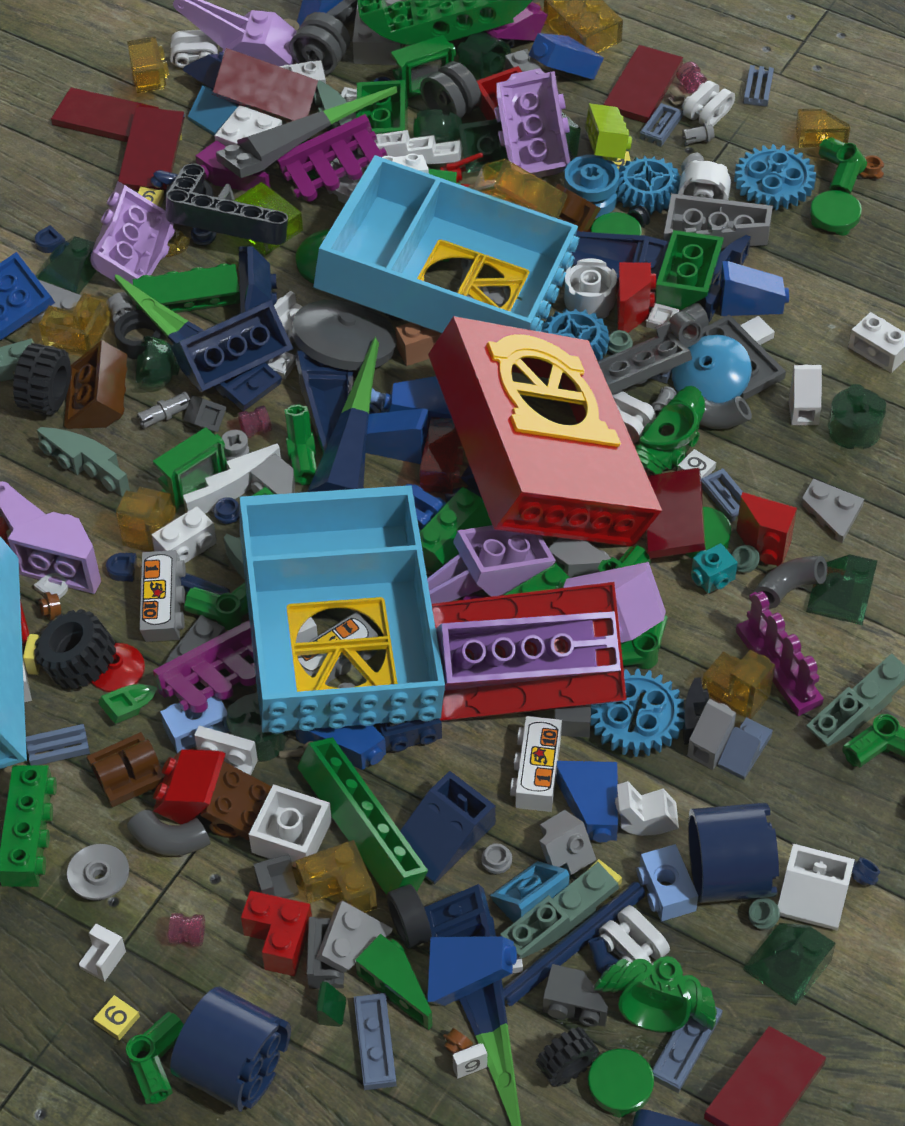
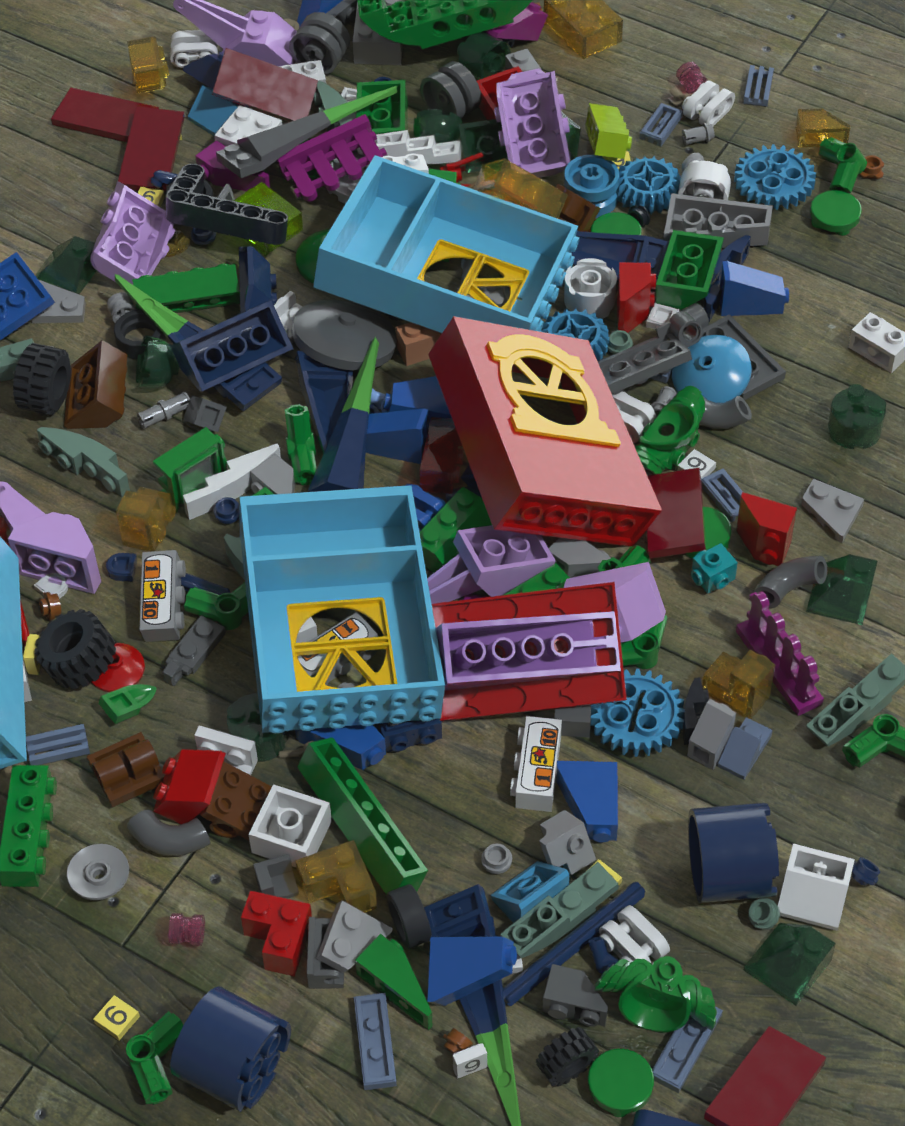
(48, 239): dark blue tile -> none
(76, 329): clear yellow brick -> none
(103, 954): white panel -> none
(181, 727): light blue brick -> none
(187, 535): white brick -> none
(203, 665): magenta fence -> none
(235, 444): light grey wheel -> none
(255, 421): clear pink wheel -> none
(283, 364): white tile -> none
(330, 1006): dark green slope -> none
(420, 61): green window -> none
(448, 824): dark blue slope -> none
(565, 55): blue slope -> none
(644, 83): dark red tile -> none
(646, 813): white brick -> none
(667, 866): light blue brick -> none
(747, 558): sand green plate -> none
(758, 330): white tile -> none
(805, 395): white slope -> none

